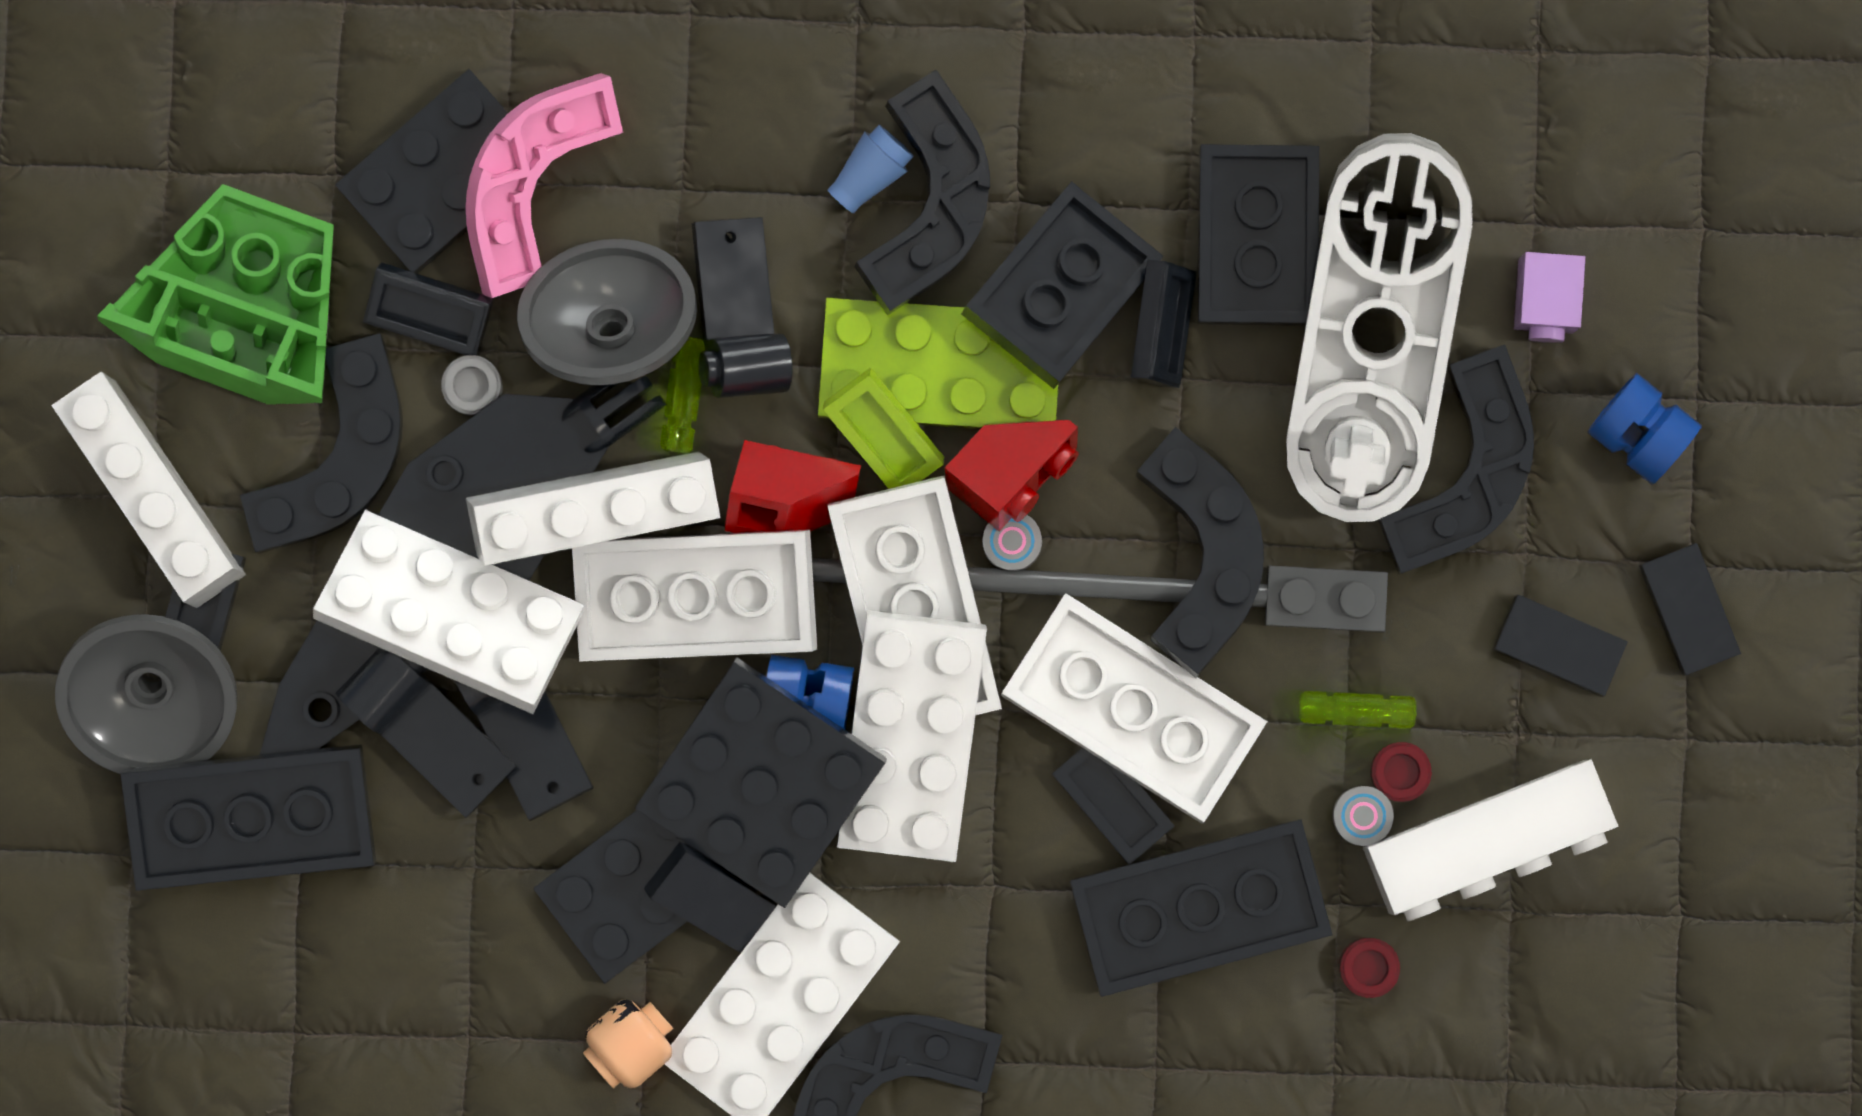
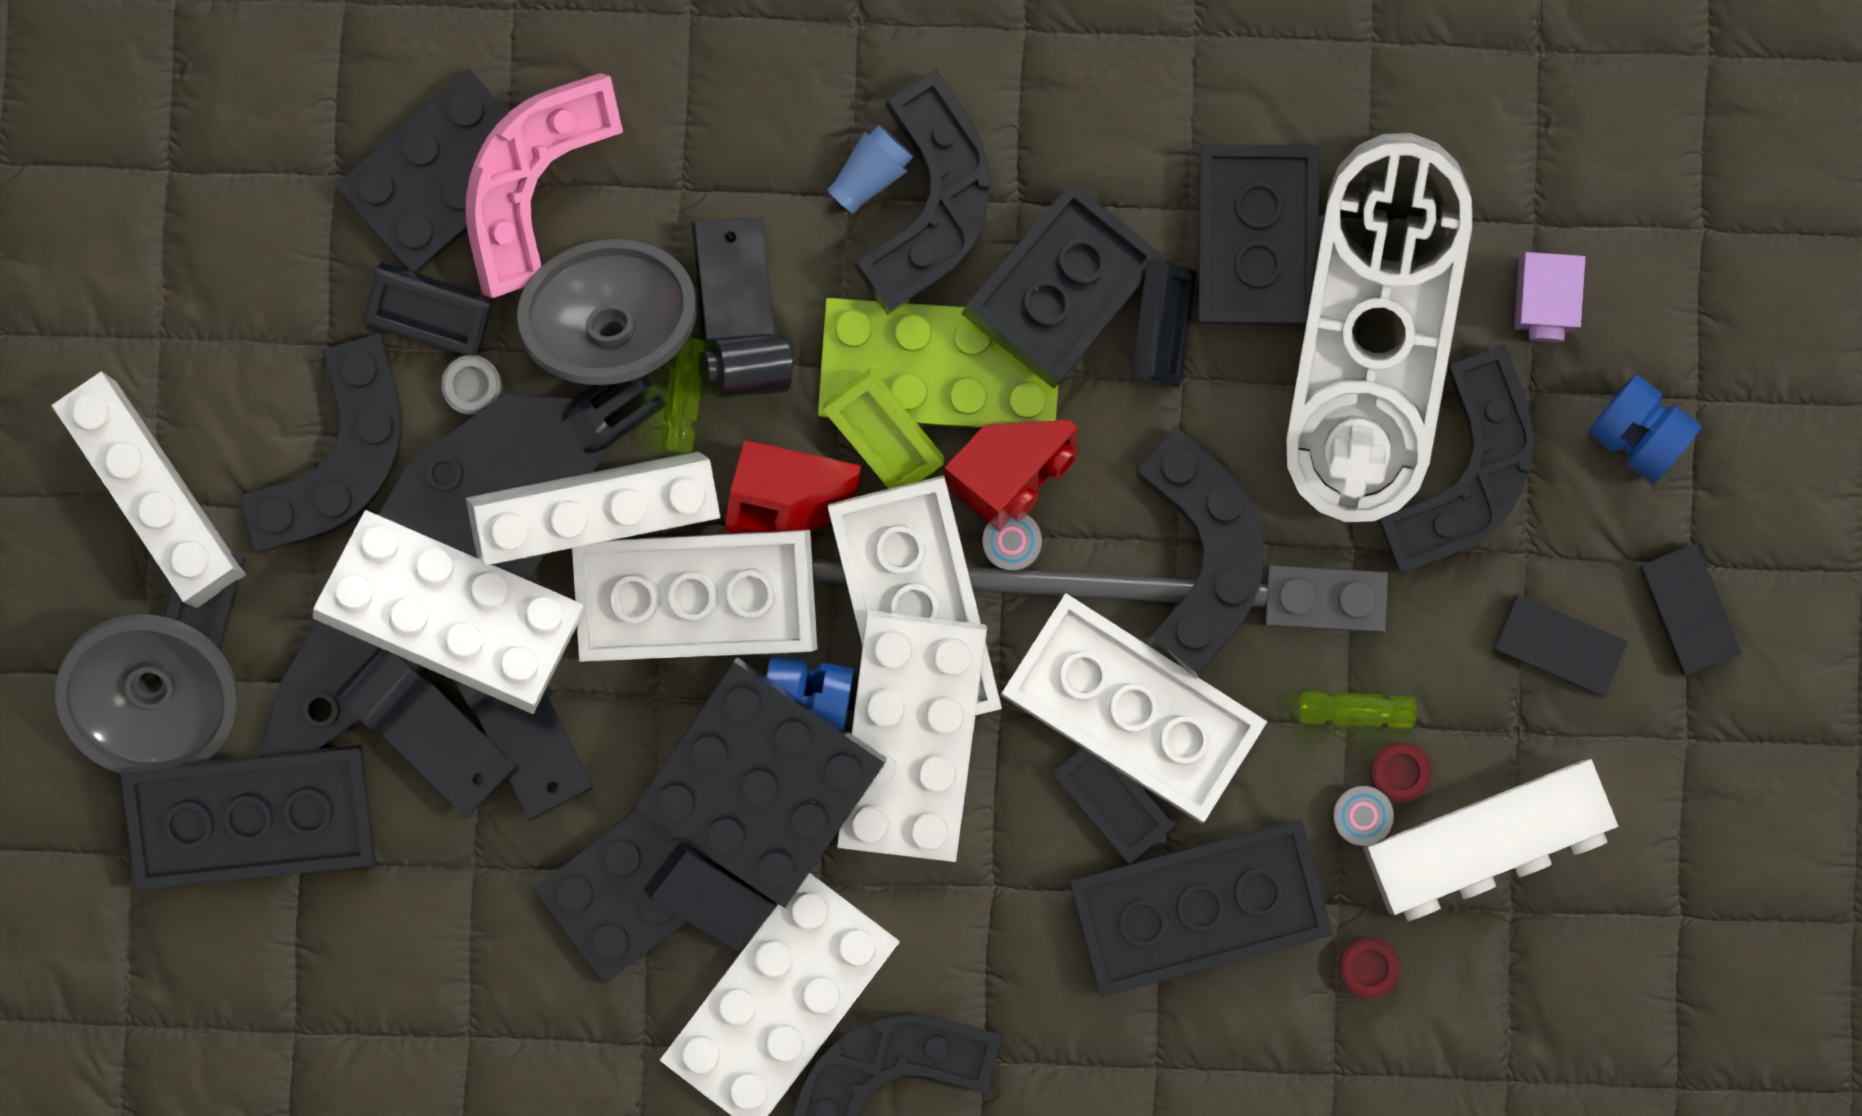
(237, 300): bright green wedge -> none
(628, 1043): light nougat head -> none

